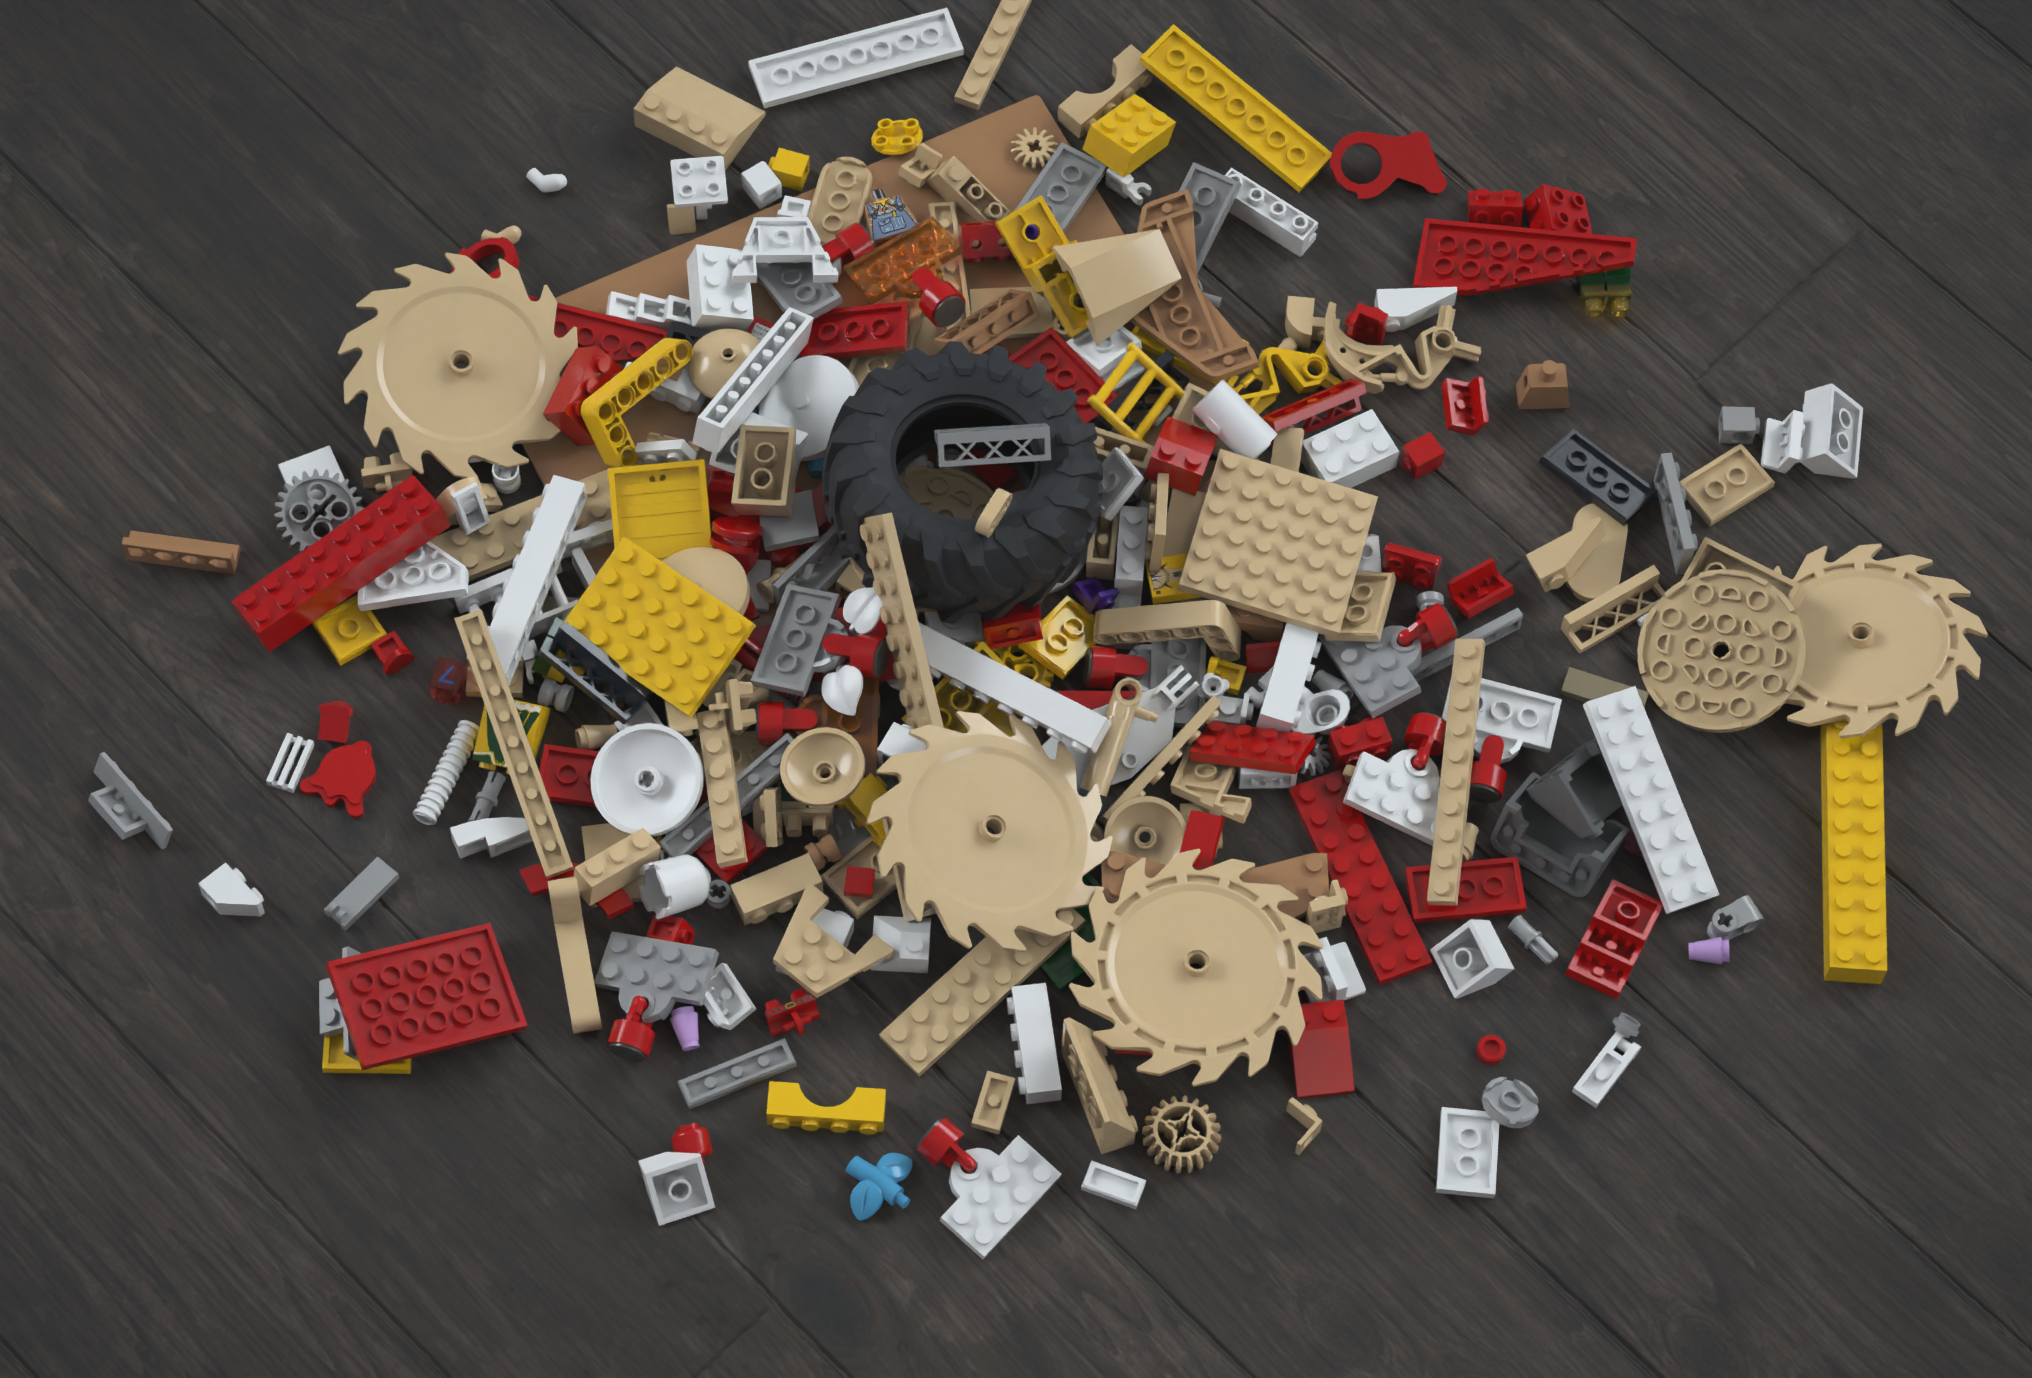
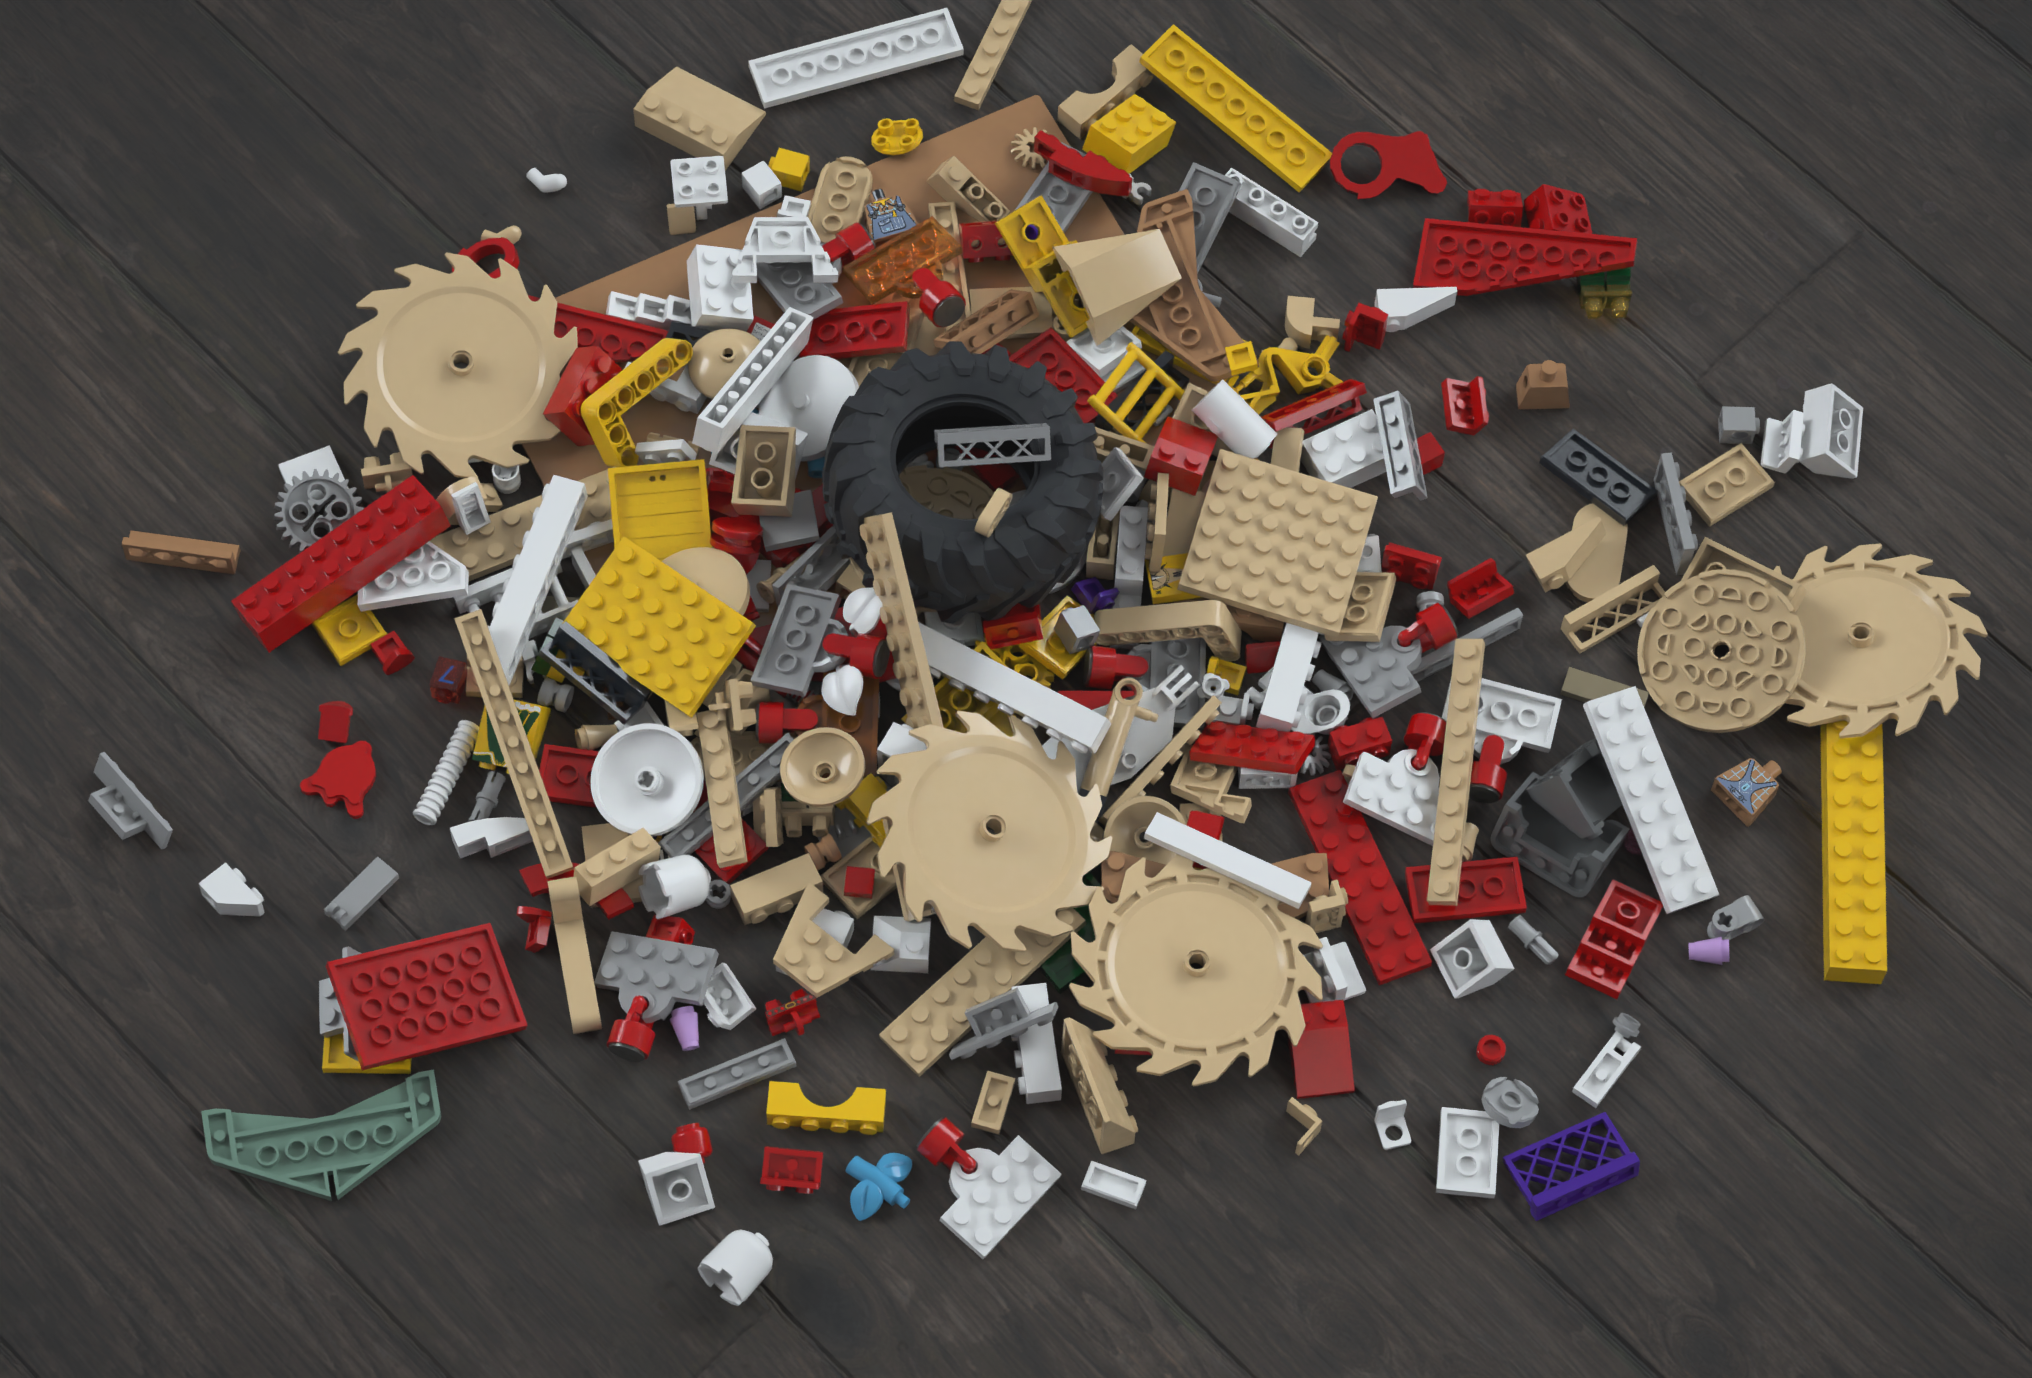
(297, 742): white tile -> none
(346, 1144): none -> sand green wing
(539, 926): none -> red tile
(737, 1265): none -> white cylinder
(792, 1169): none -> red bracket
(921, 166): tan bracket -> none
(998, 1019): none -> light grey bracket
(1076, 629): none -> light grey brick
(1087, 172): none -> red slope
(1161, 1123): tan gear -> none
(1227, 860): none -> white tile
(1241, 358): none -> yellow plate
(1389, 1115): none -> white bracket
(1400, 445): none -> light grey fence
(1429, 355): tan piece -> none
(1580, 1187): none -> dark purple fence
(1747, 788): none -> medium nougat torso

